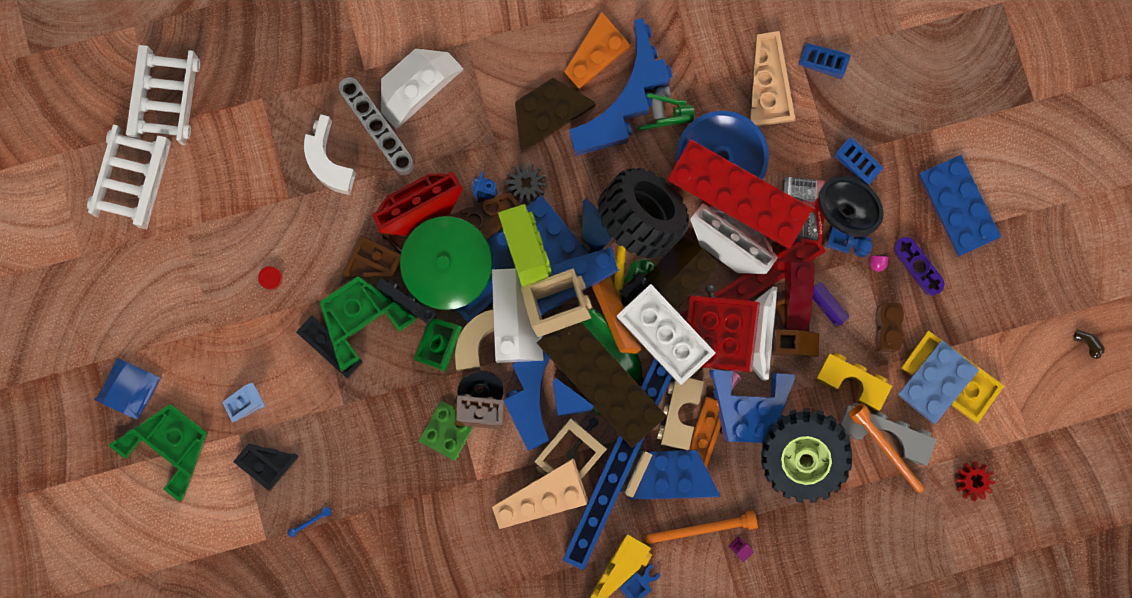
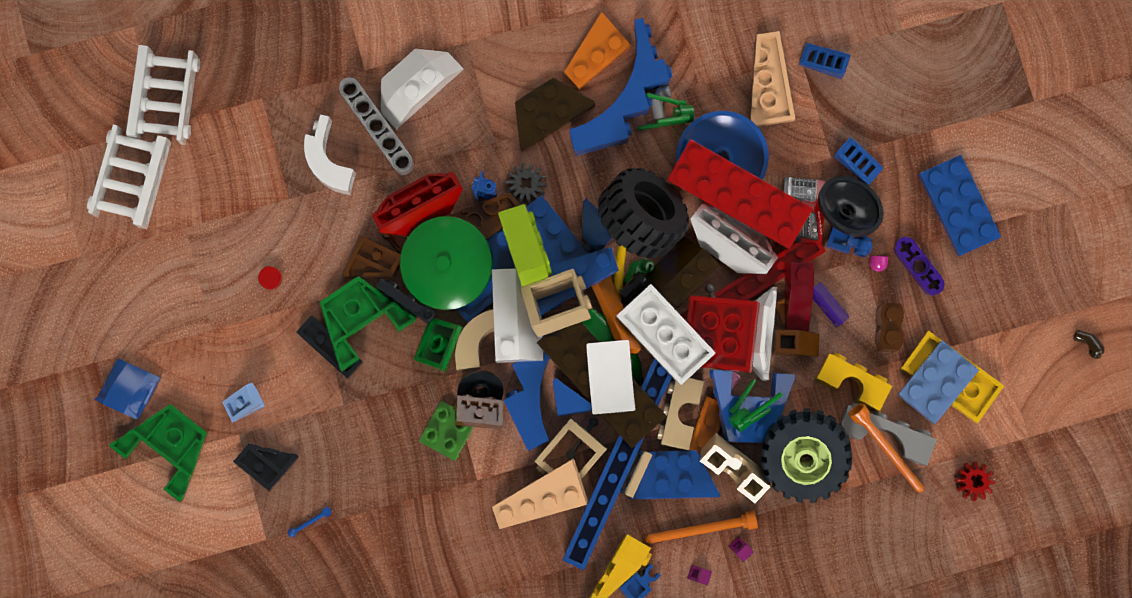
(610, 377): none -> white sticker
(699, 575): none -> magenta piece
(722, 456): none -> tan arch
(742, 417): none -> green plant

